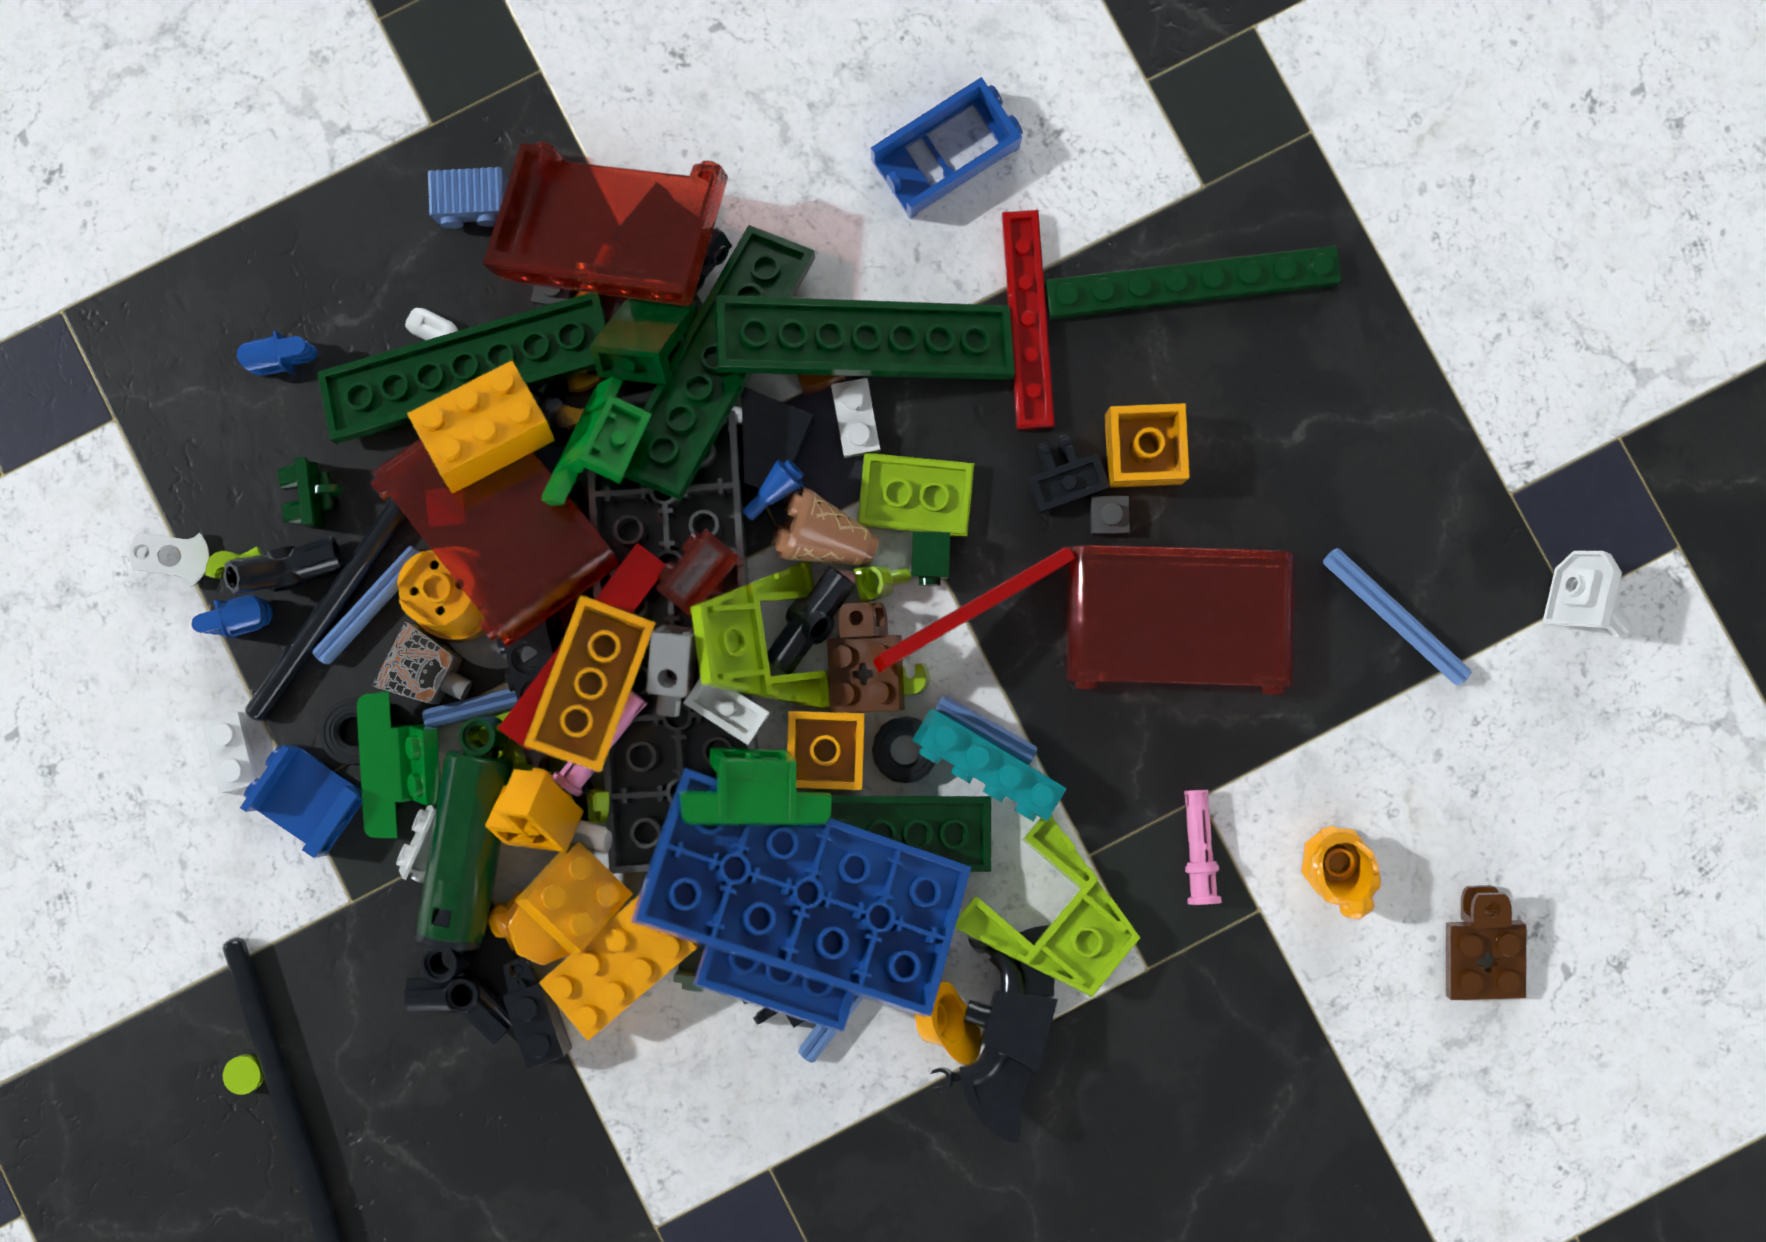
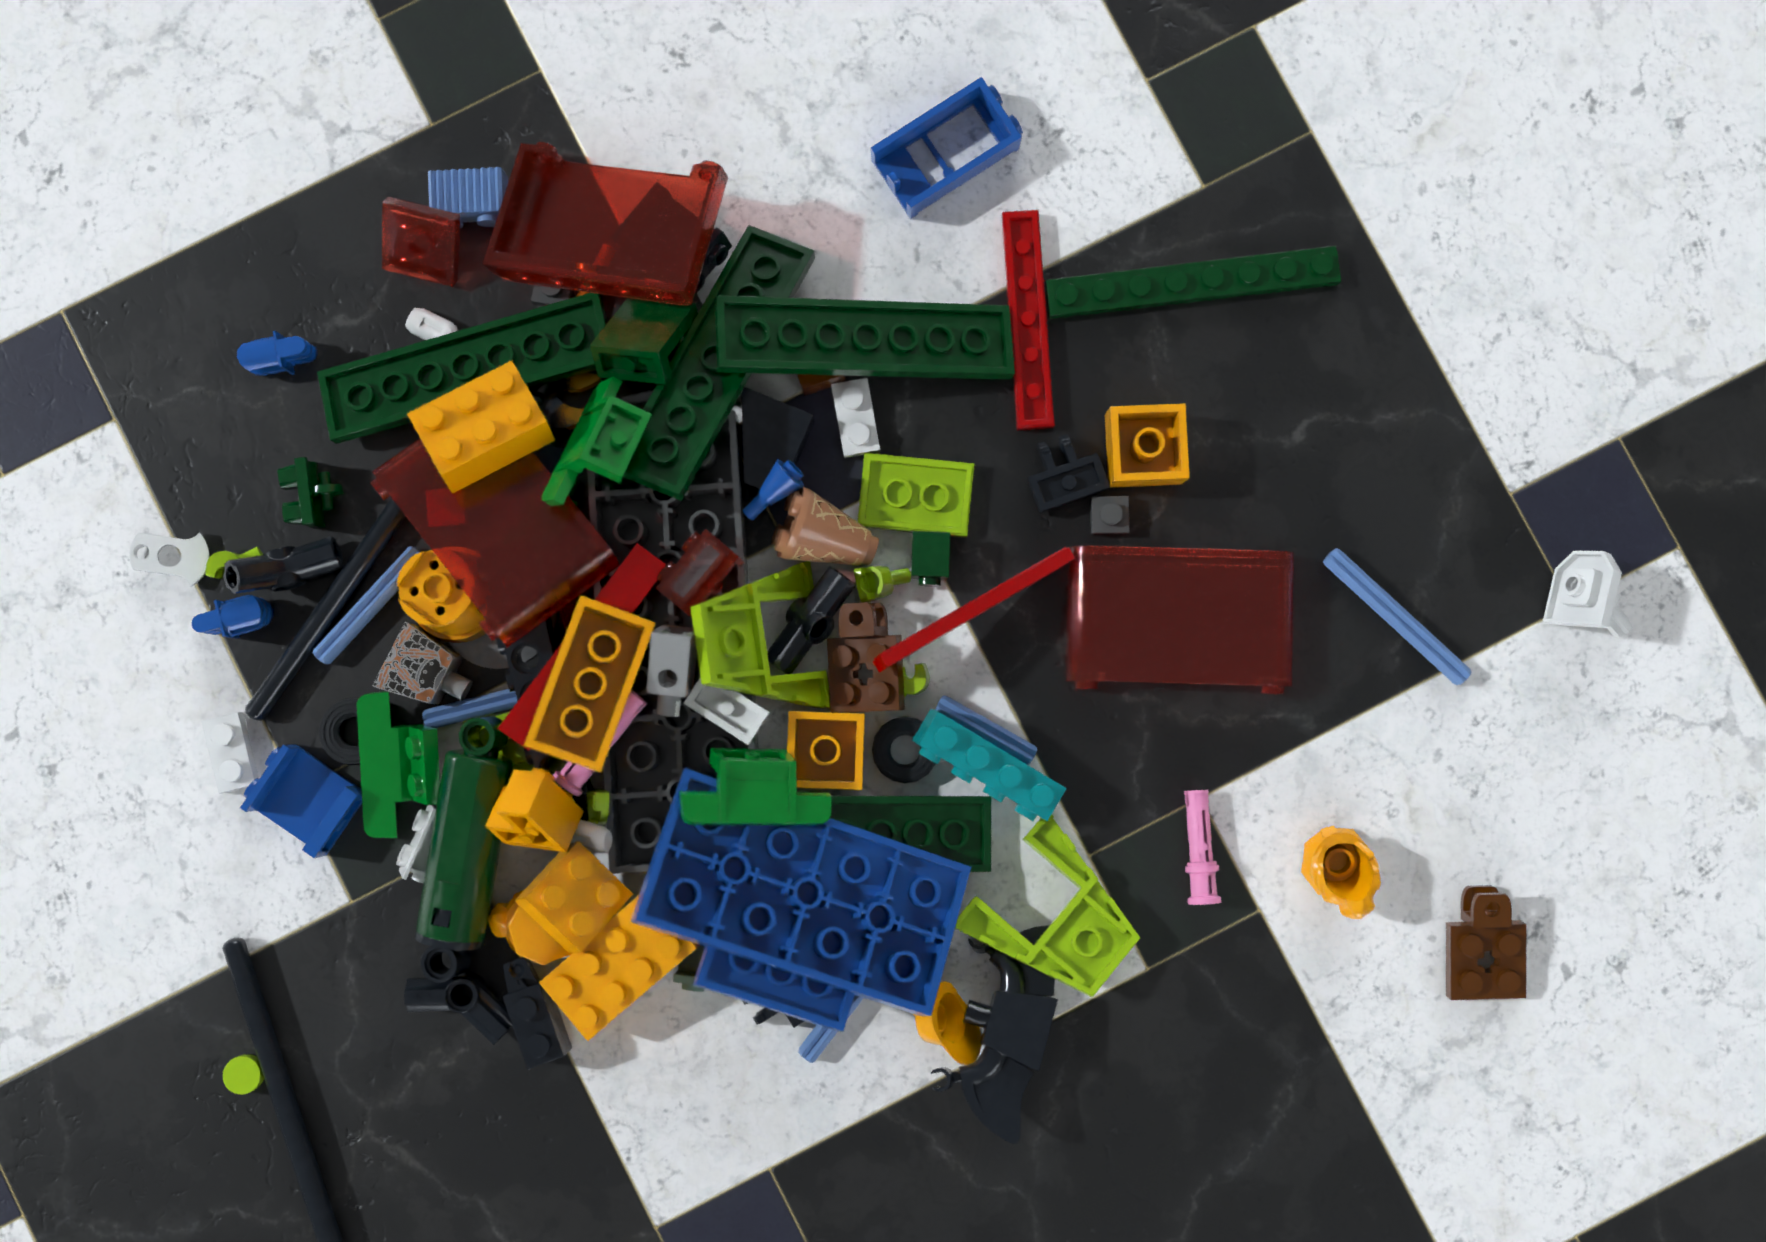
(420, 241): none -> clear red plate

